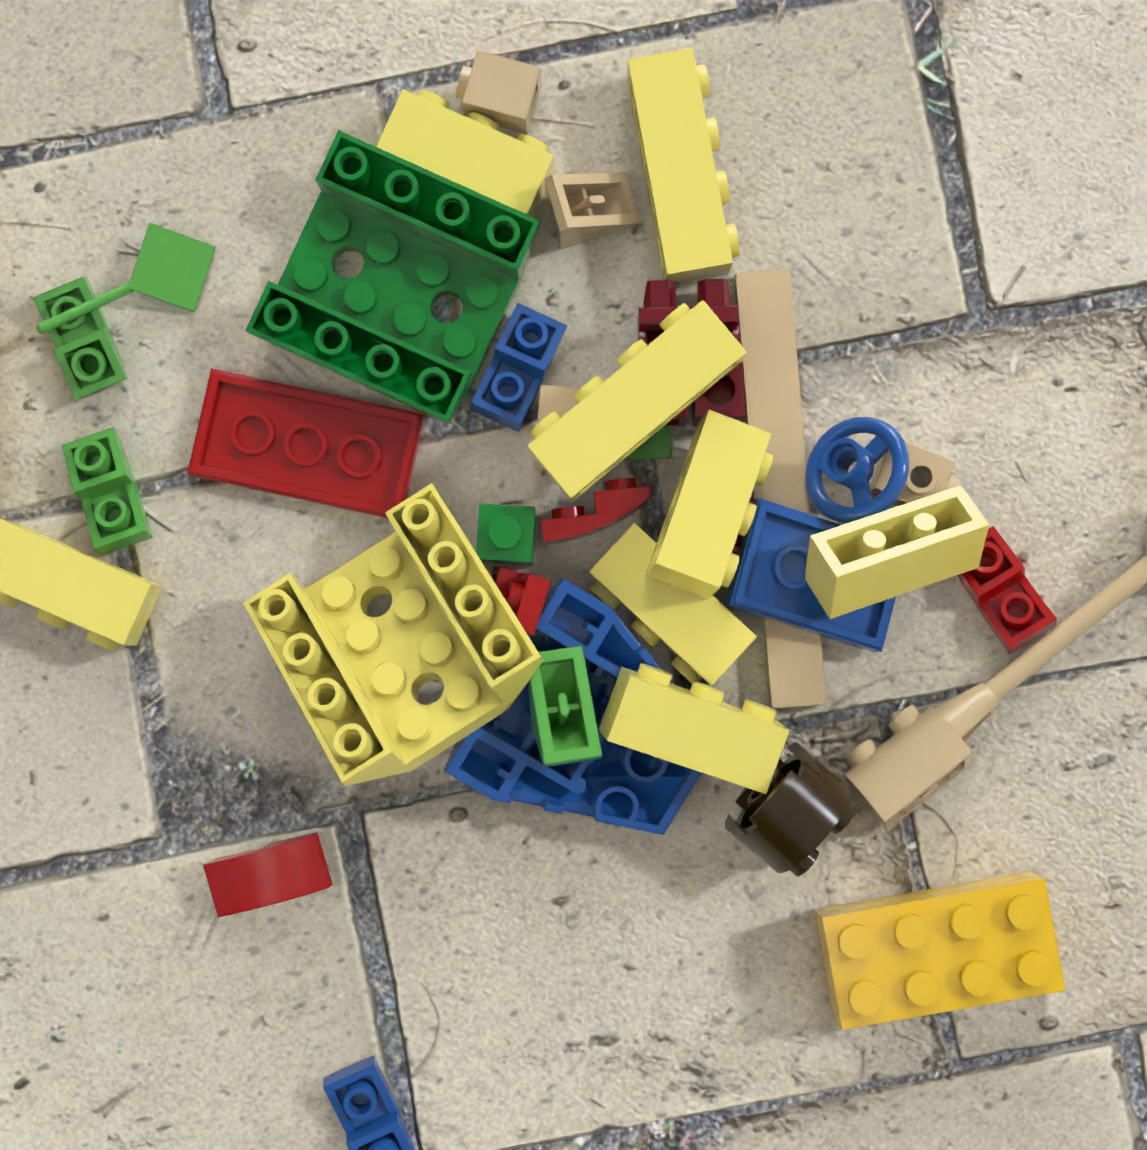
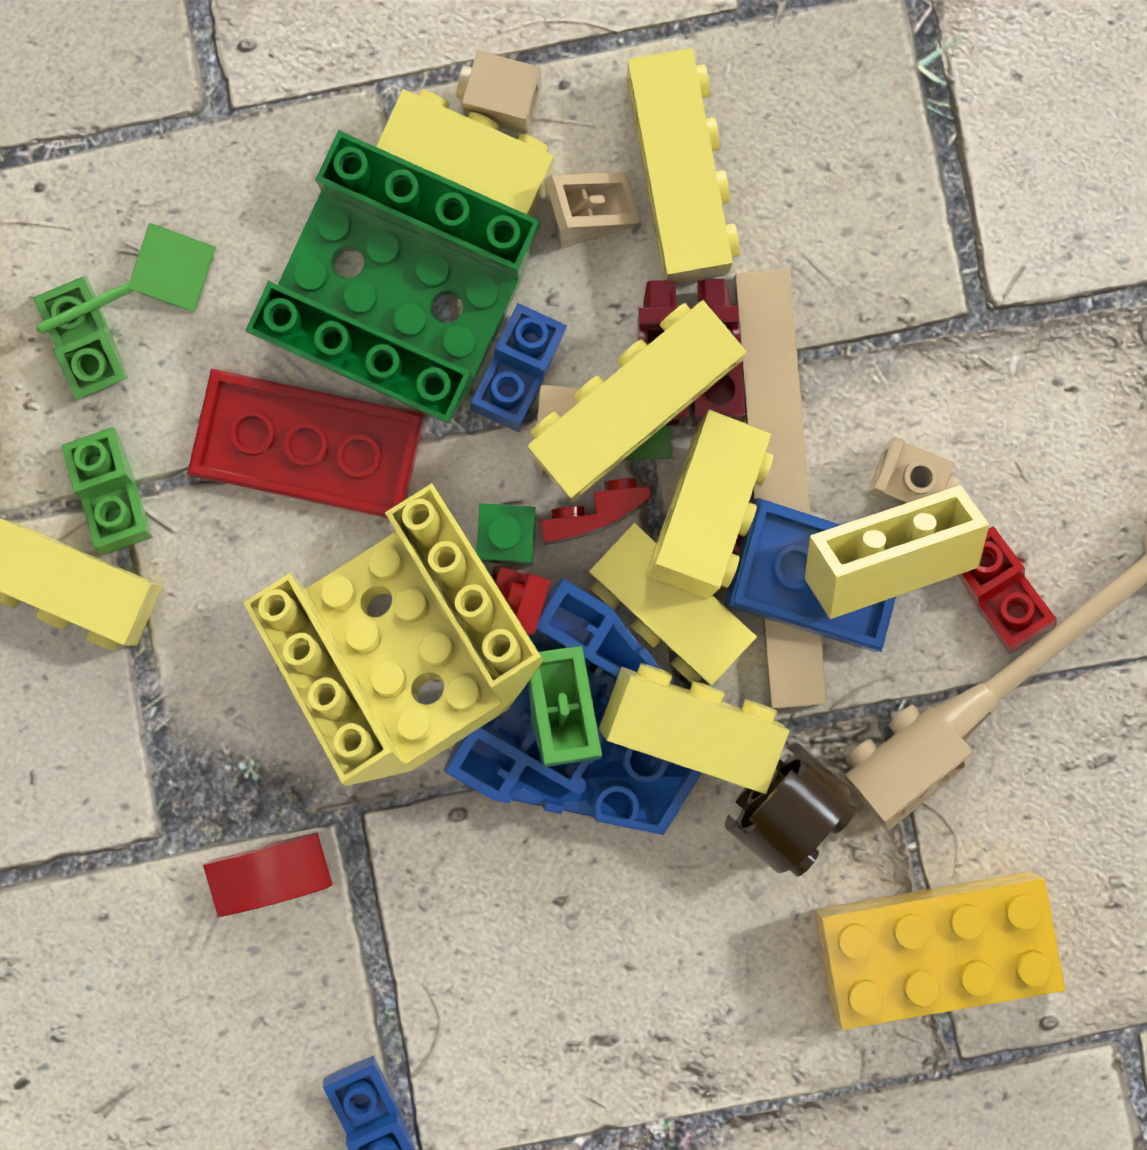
(836, 453): blue piece -> none

